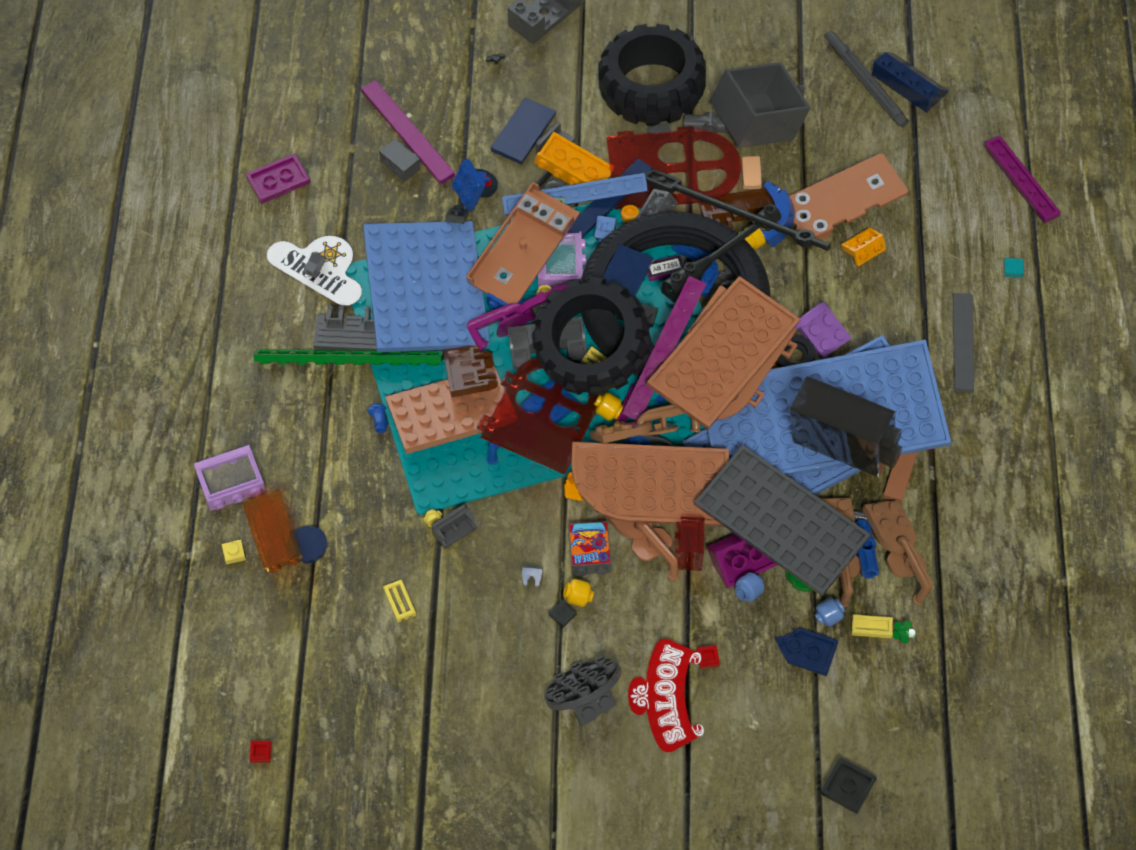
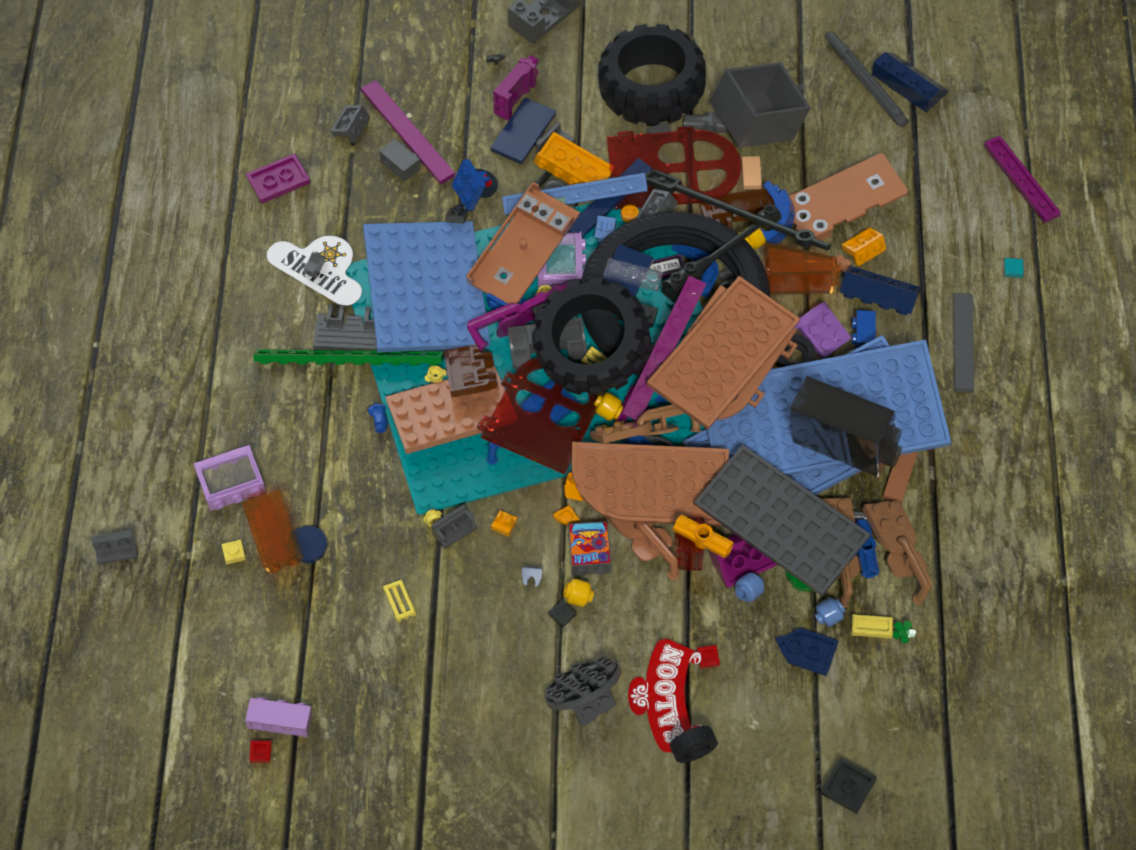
(114, 547): none -> dark grey bracket
(279, 716): none -> lavender brick
(351, 122): none -> dark grey bracket
(435, 370): none -> light yellow plate
(504, 523): none -> light orange tile
(515, 84): none -> magenta hips
(566, 516): none -> light orange tile
(633, 274): none -> clear plate
(693, 744): none -> black tyre
(713, 541): none -> light orange piece
(800, 271): none -> clear orange slope
(843, 263): none -> nougat plant
(864, 327): none -> blue brick
(880, 290): none -> dark blue slope

